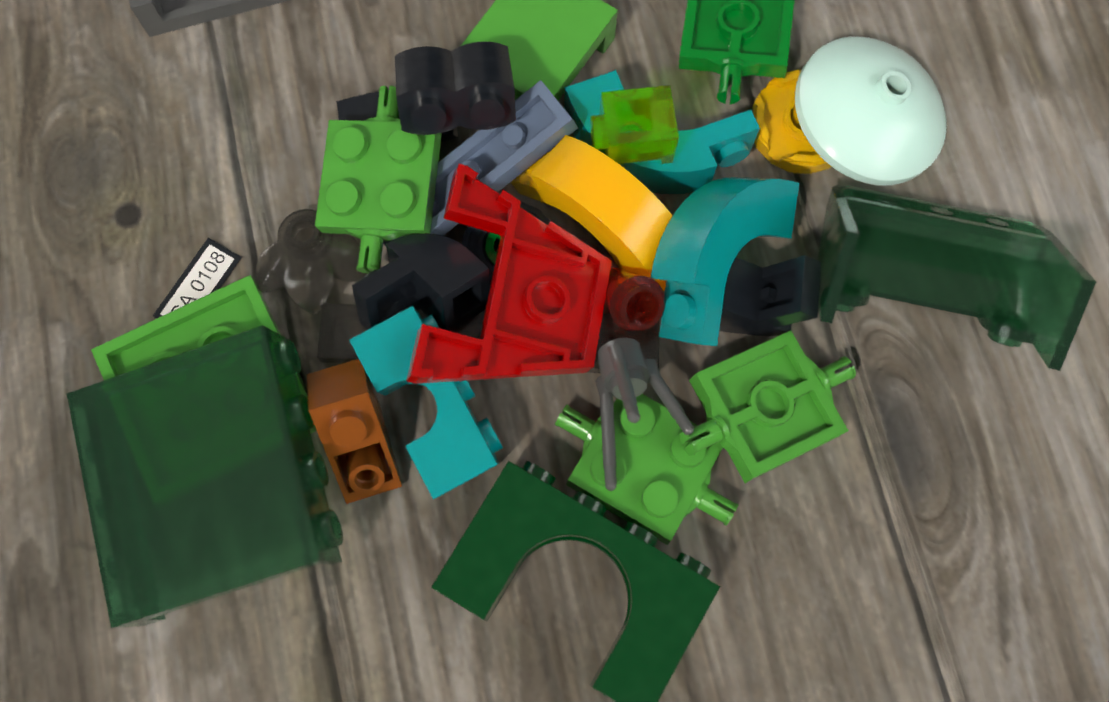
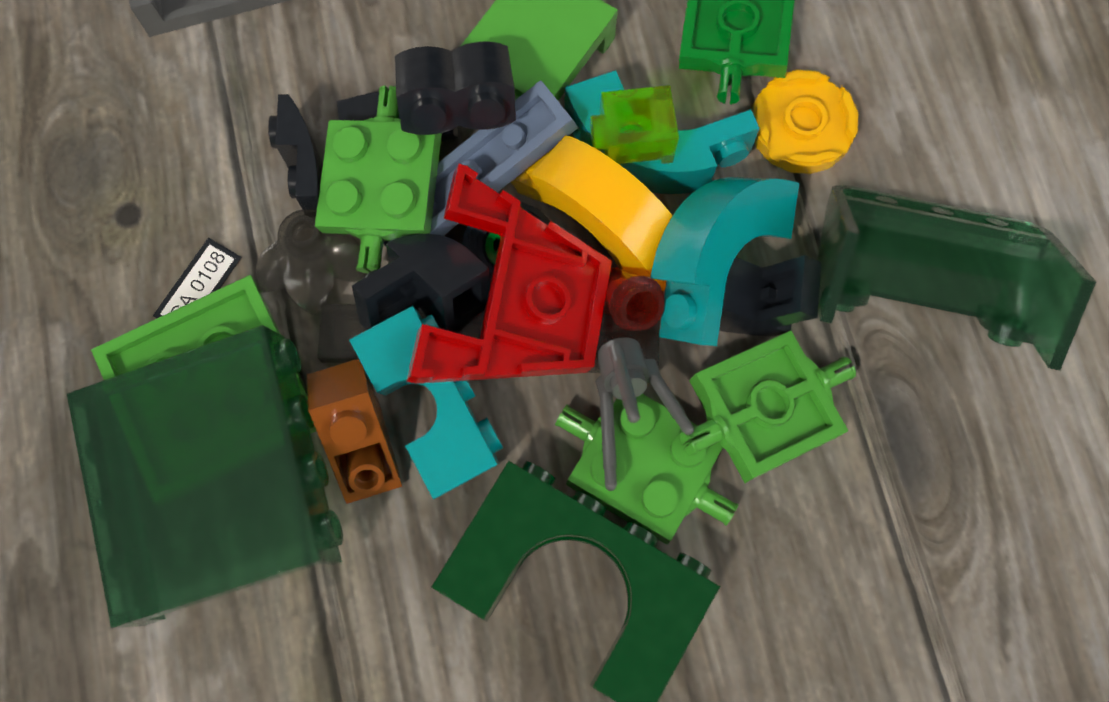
(295, 144): none -> black slope
(870, 110): light aqua dish -> none

